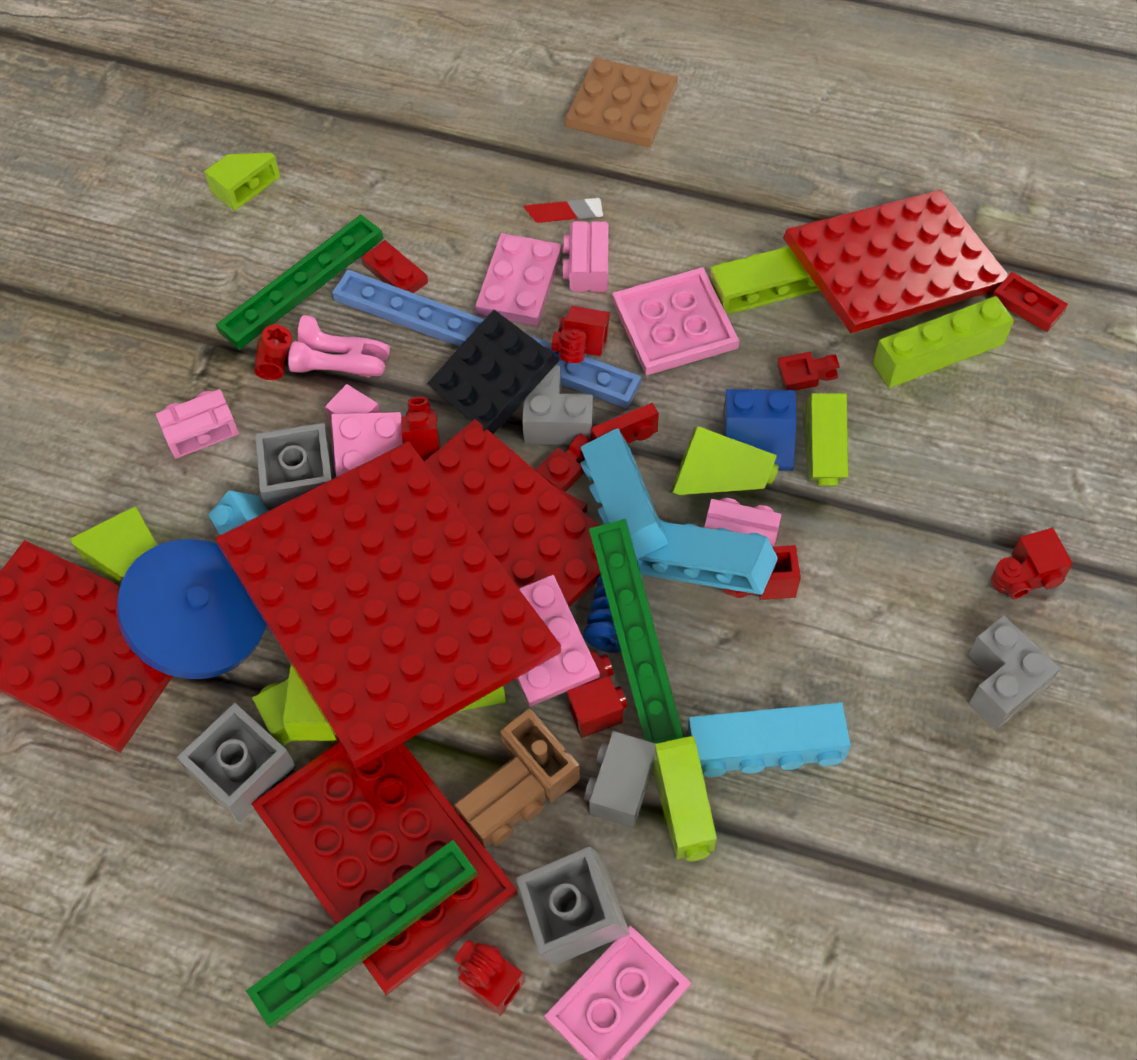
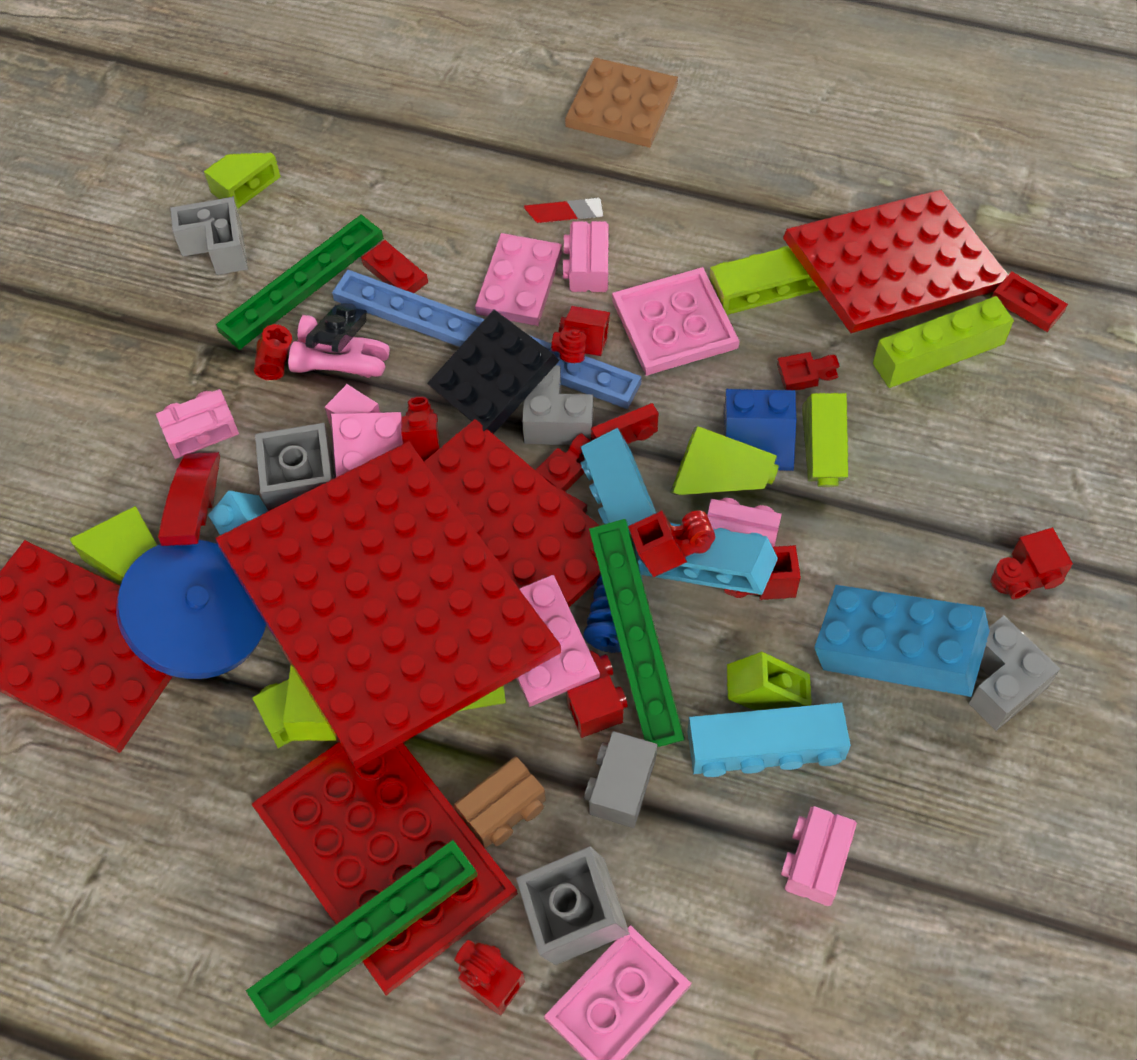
(189, 499): none -> red slope
(214, 229): none -> light grey brick
(236, 761): light grey brick -> none
(337, 327): none -> black hinge
(541, 754): medium nougat brick -> none
(666, 545): none -> red brick
(684, 798): lime slope -> none
(767, 683): none -> lime slope
(819, 856): none -> bright pink brick
(903, 639): none -> dark azure brick

